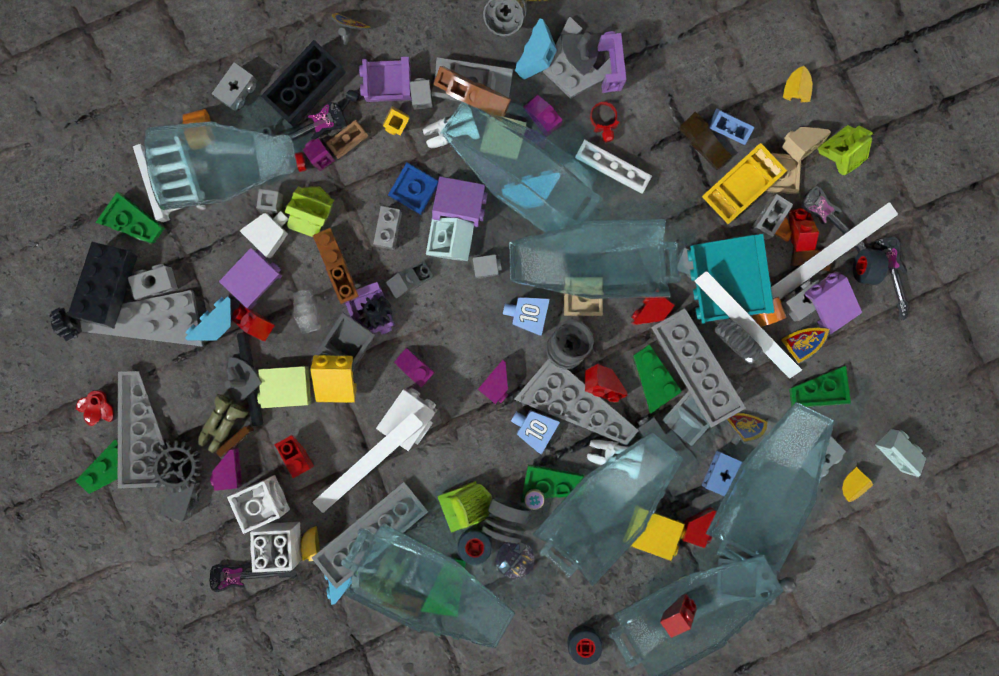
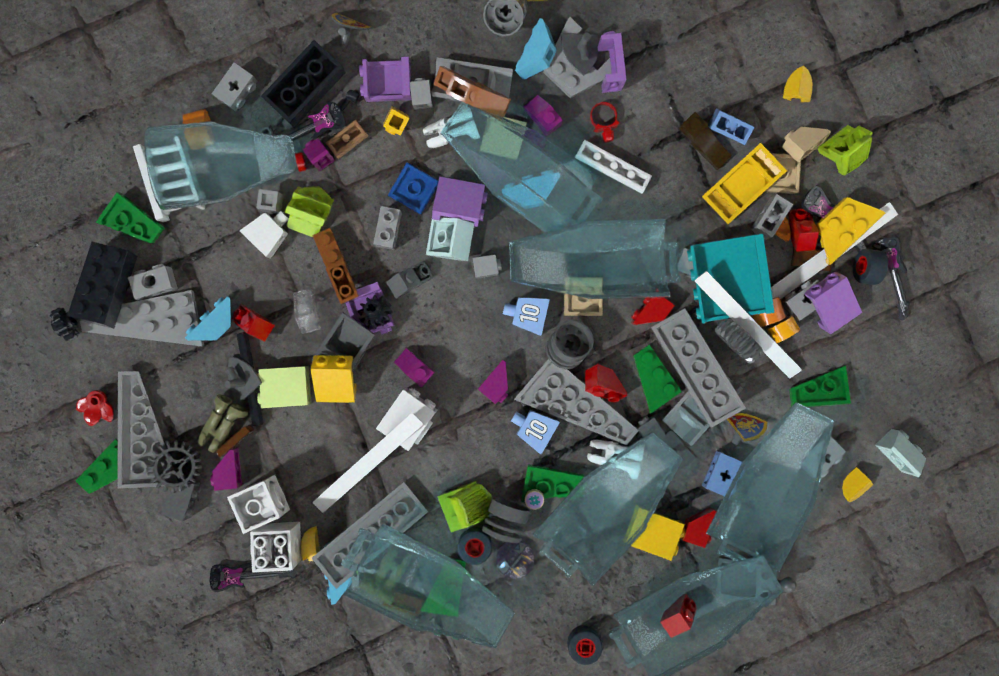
(250, 277): medium lavender panel -> none
(294, 456): red slope -> none
(783, 329): none -> light orange piece
(805, 343): shield -> none
(845, 226): none -> yellow wing

